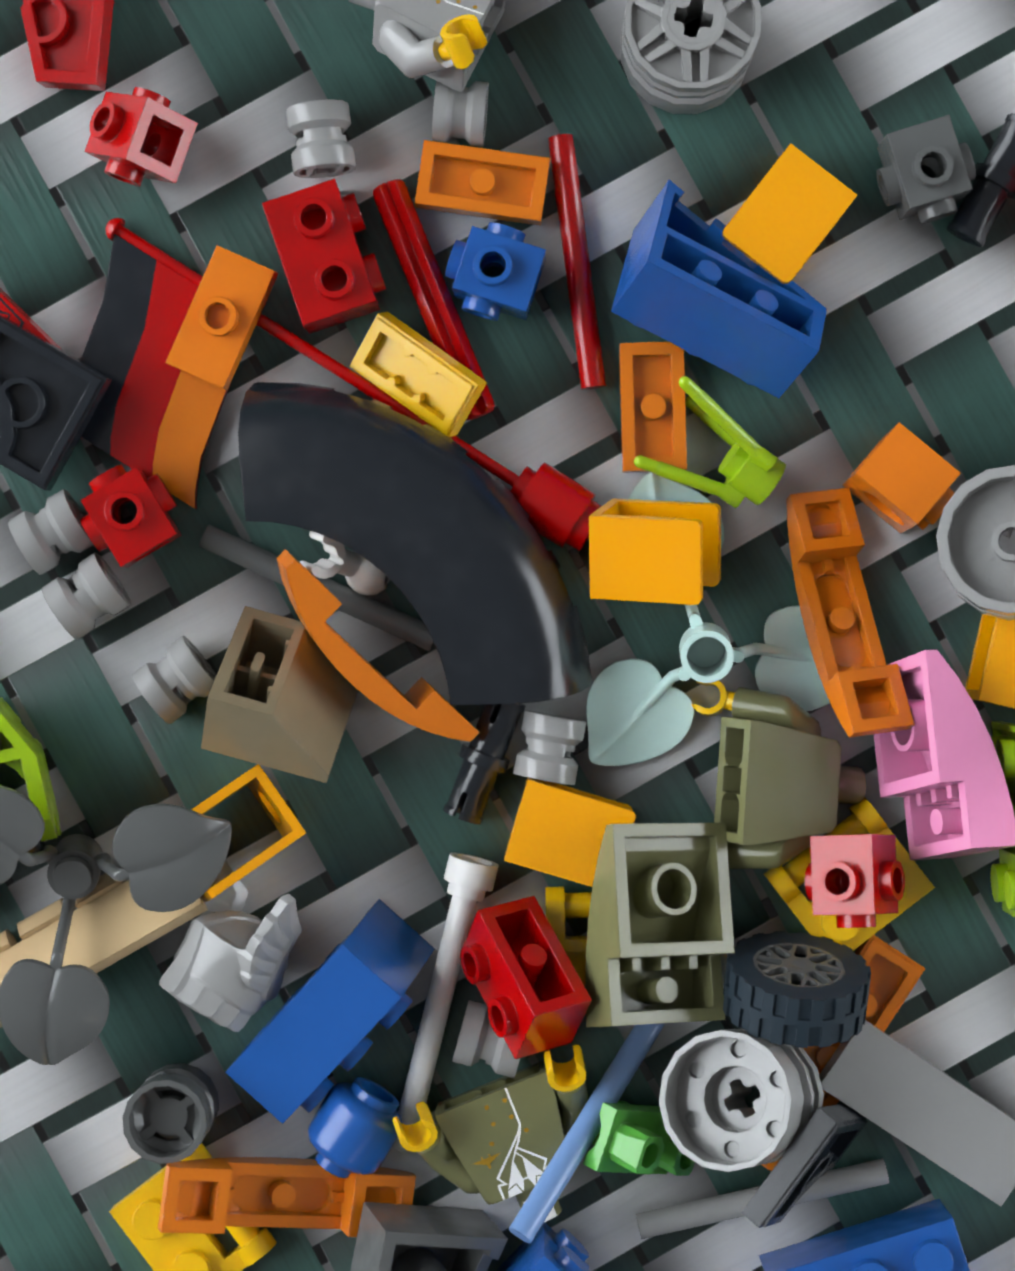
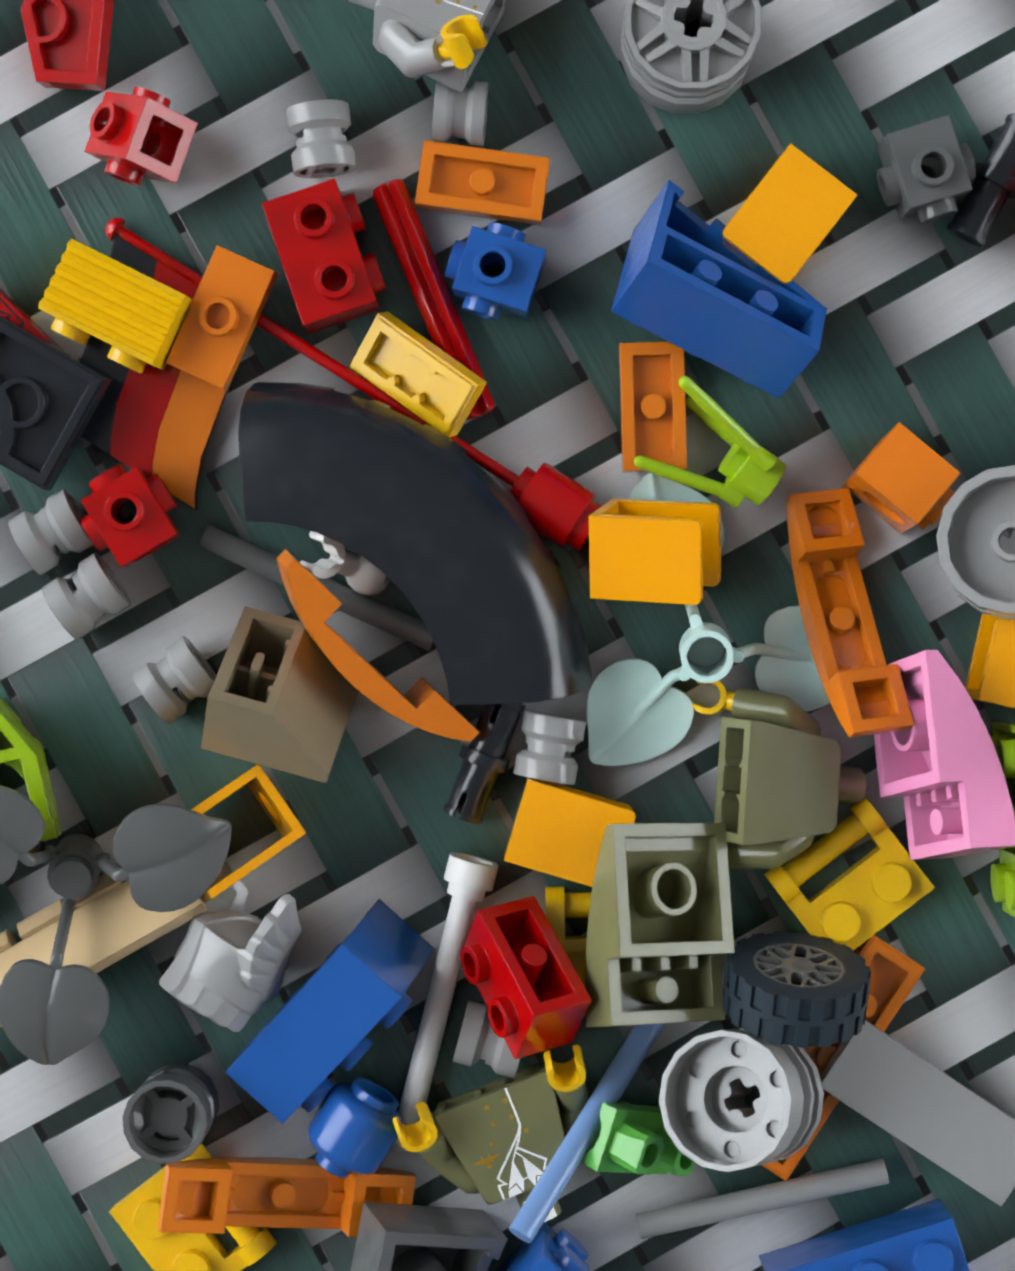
(115, 305): none -> yellow brick
(577, 261): red bar -> none
(805, 1161): black tile -> none
(854, 878): brick -> none

